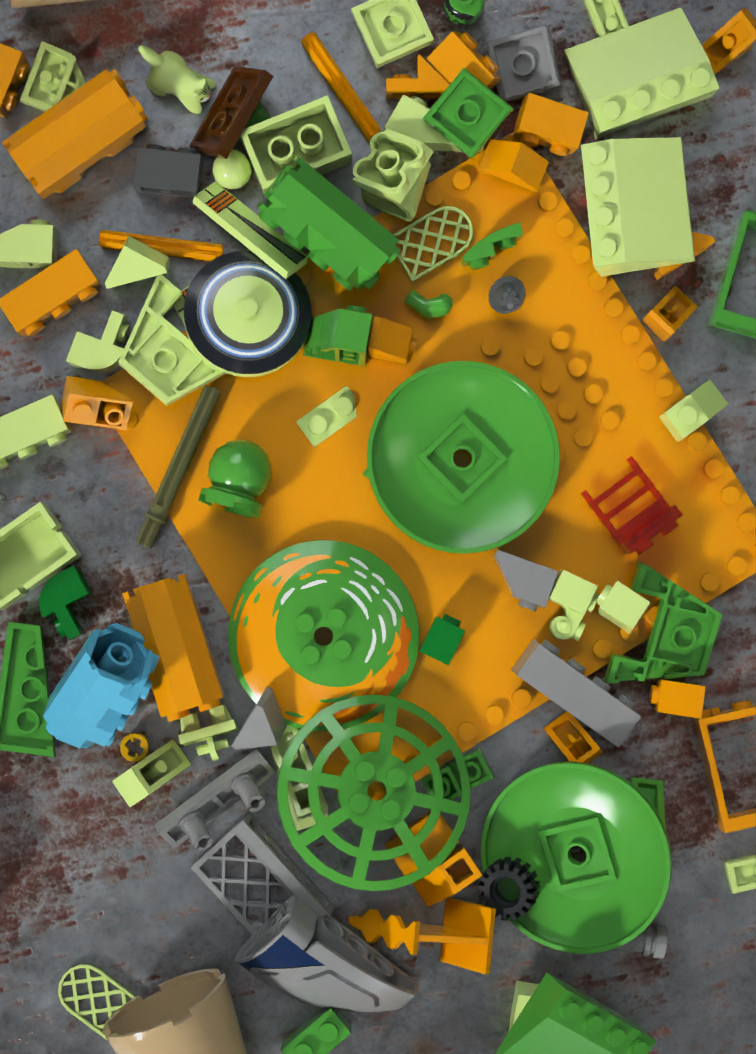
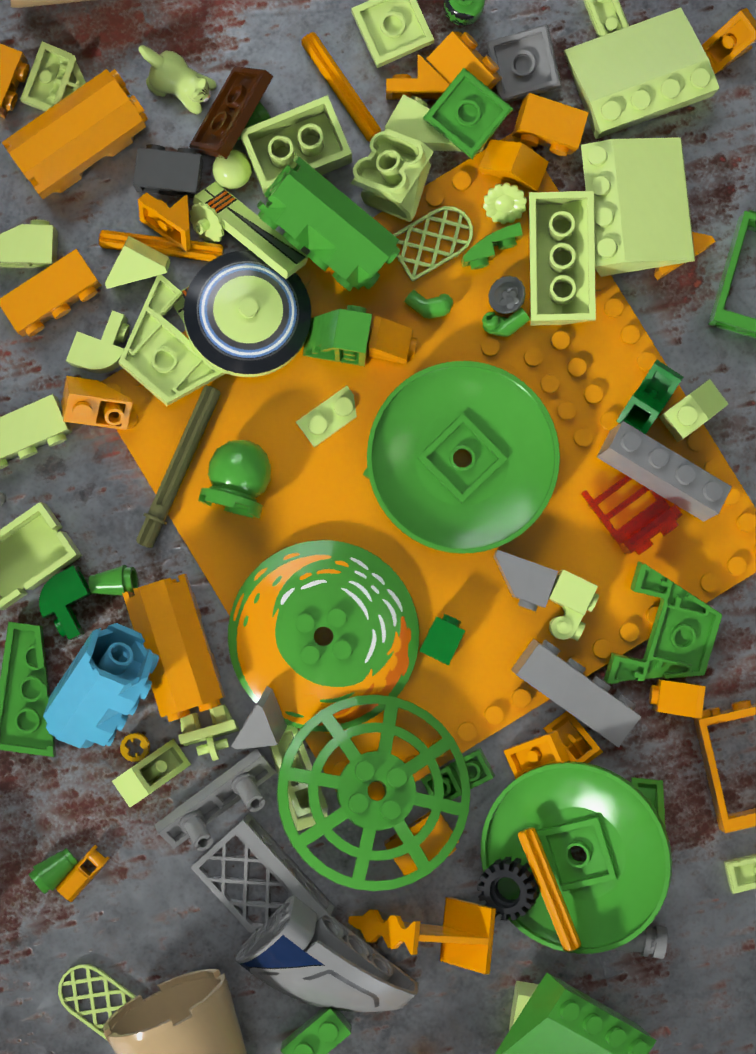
(53, 870): none -> bright green cone
(79, 876): none -> light orange bar
(114, 581): none -> bright green cone
(168, 222): none -> light orange slope
(206, 222): none -> yellowish green piece
(449, 877): light orange slope -> none
(504, 203): none -> yellowish green piece
(504, 326): none -> bright green arm
(536, 753): none -> light orange plate
(549, 889): none -> light orange axle
(562, 257): none -> yellowish green slope
(621, 606): yellowish green brick -> none
(650, 397): none -> green brick
(664, 471): none -> light grey brick
(669, 313): light orange slope -> none

